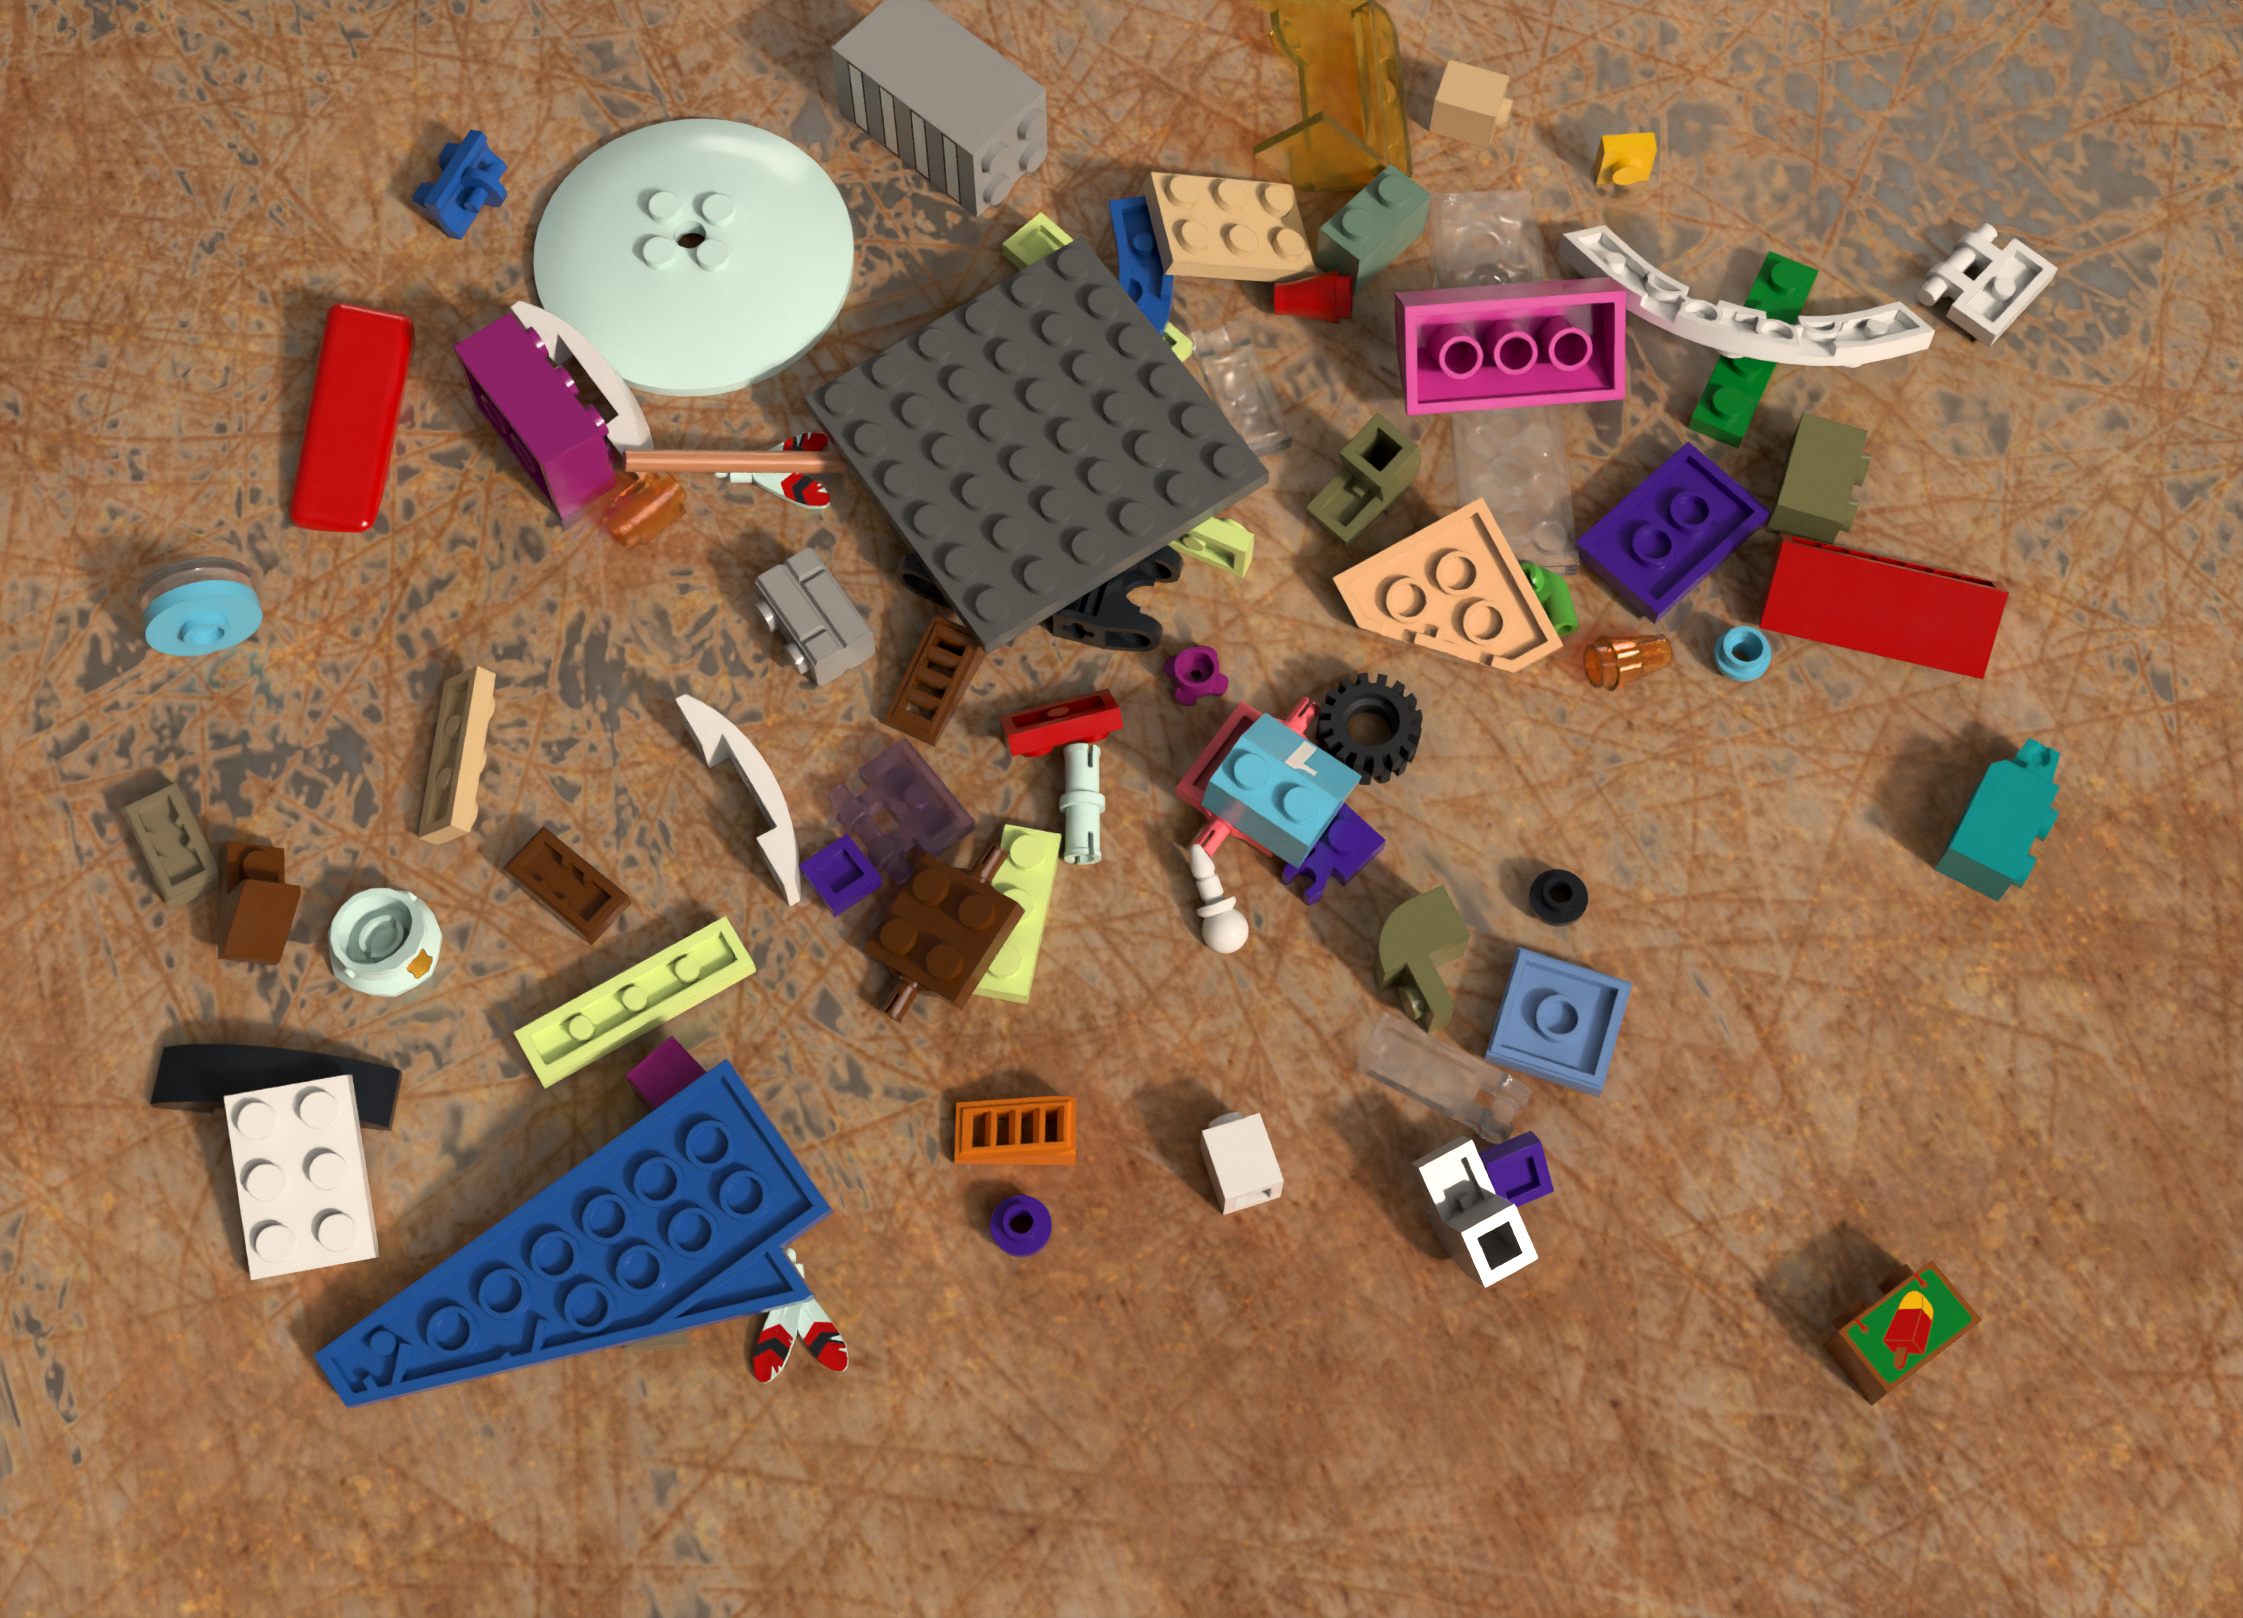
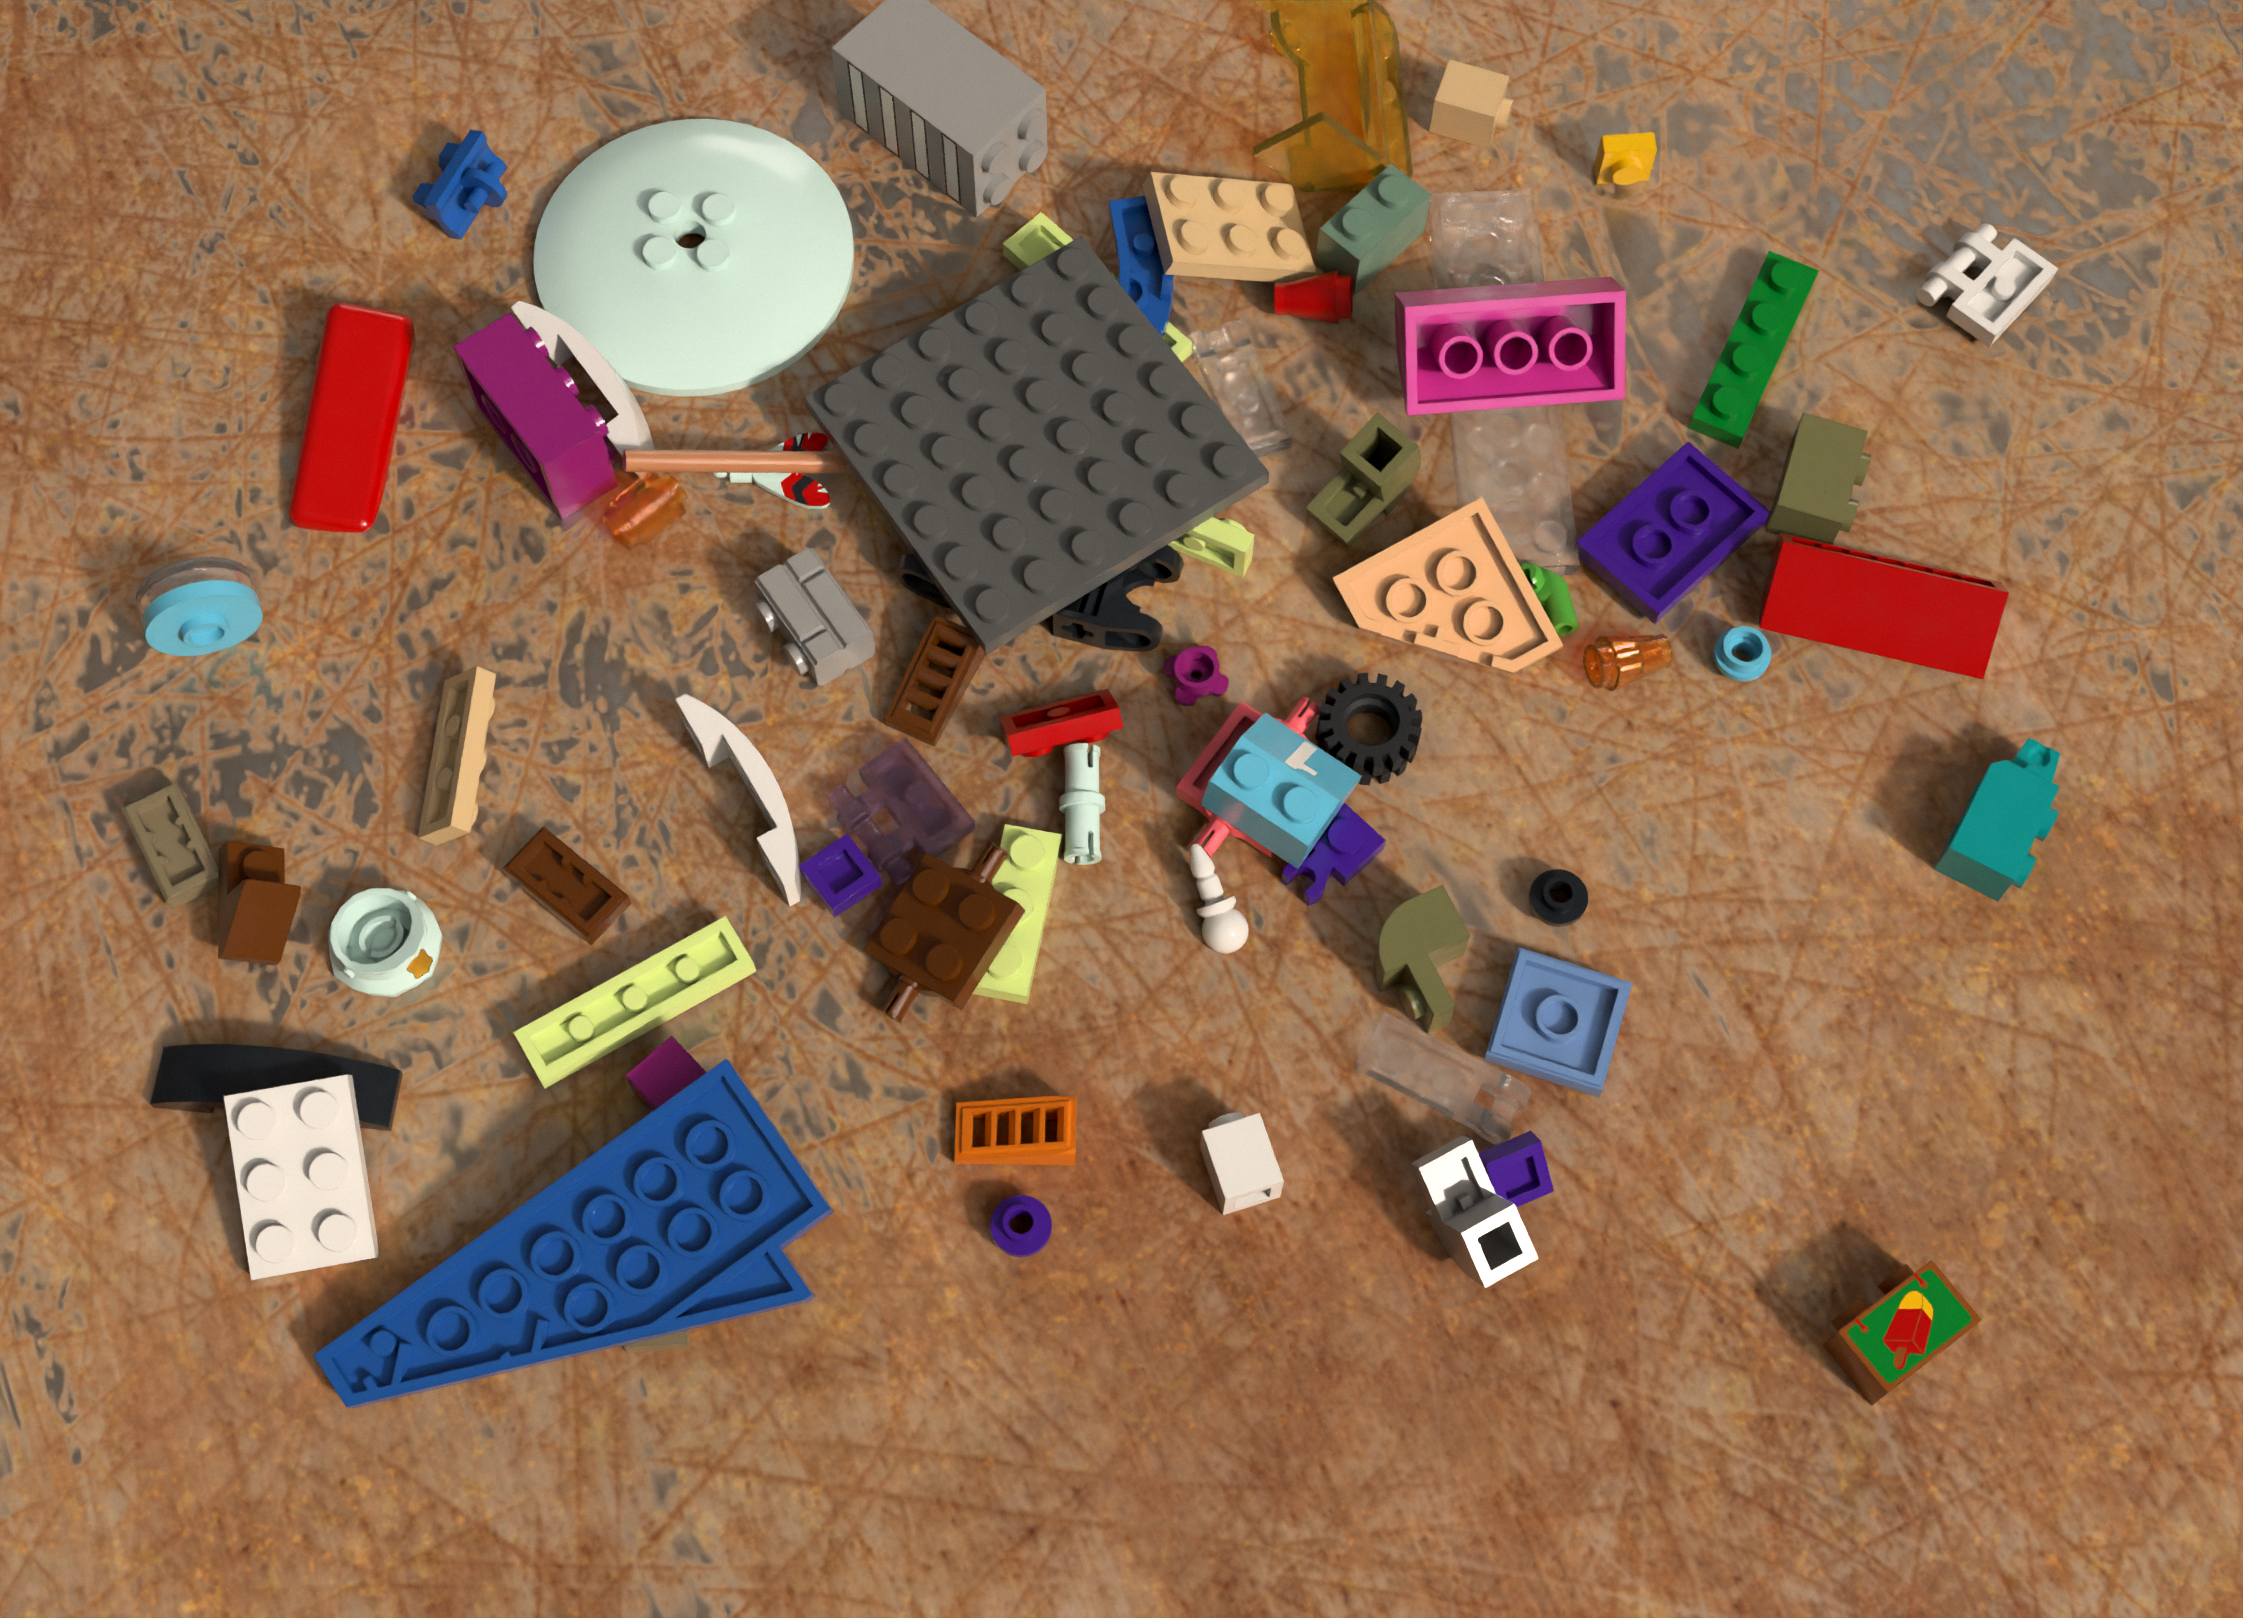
(781, 1331): piece -> none
(1739, 330): white plate -> none

